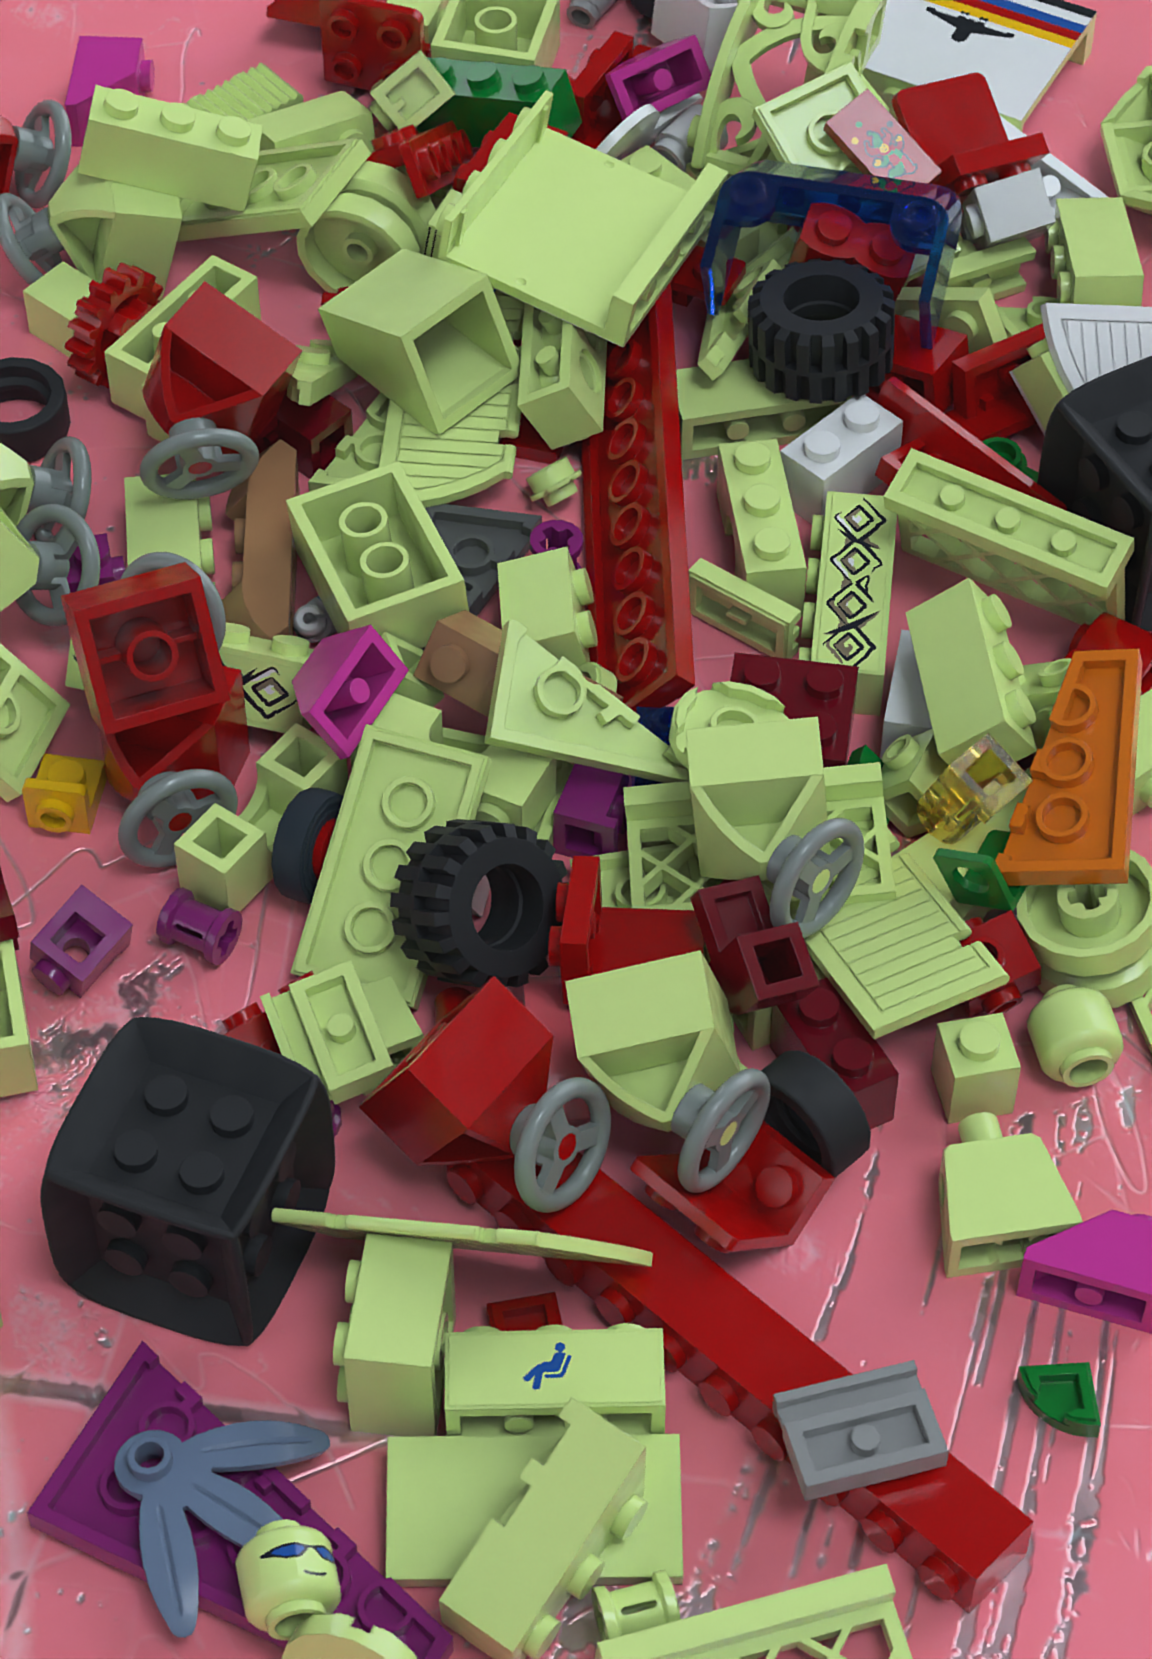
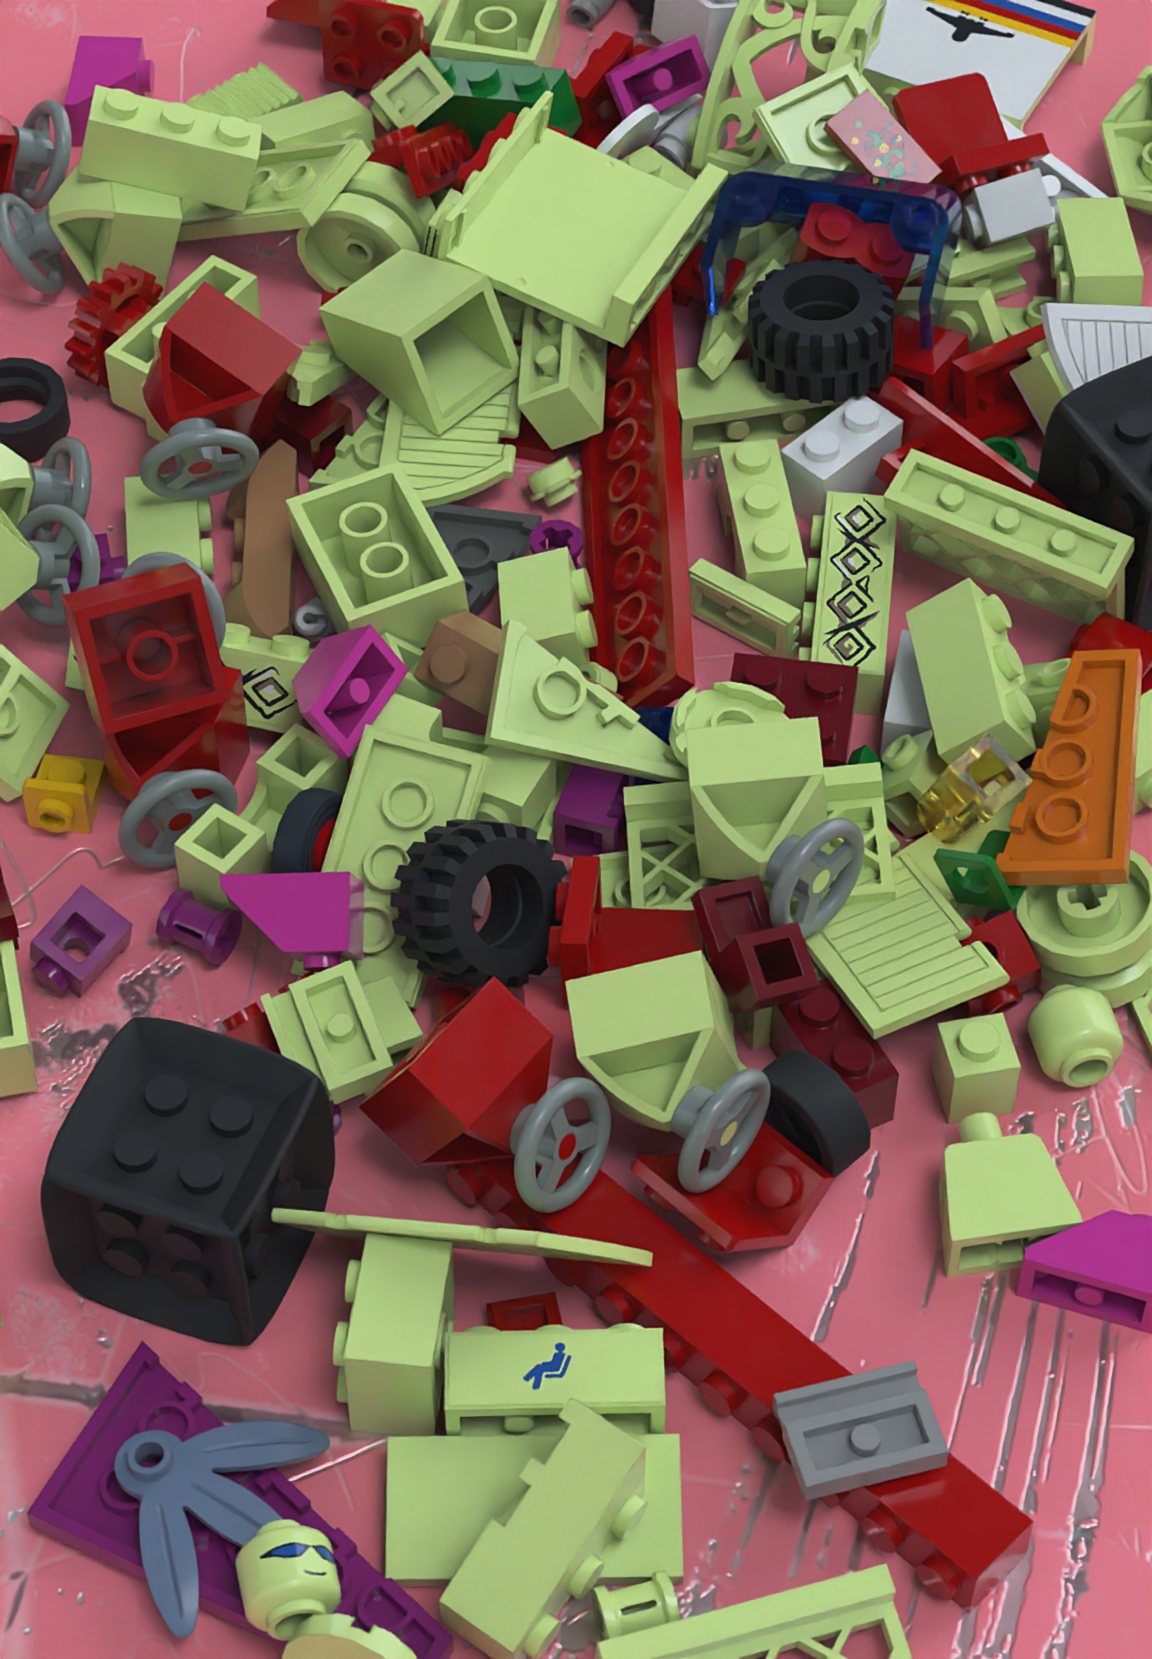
(52, 304): yellowish green brick -> none
(304, 914): none -> dark pink slope
(1062, 1396): green tile -> none

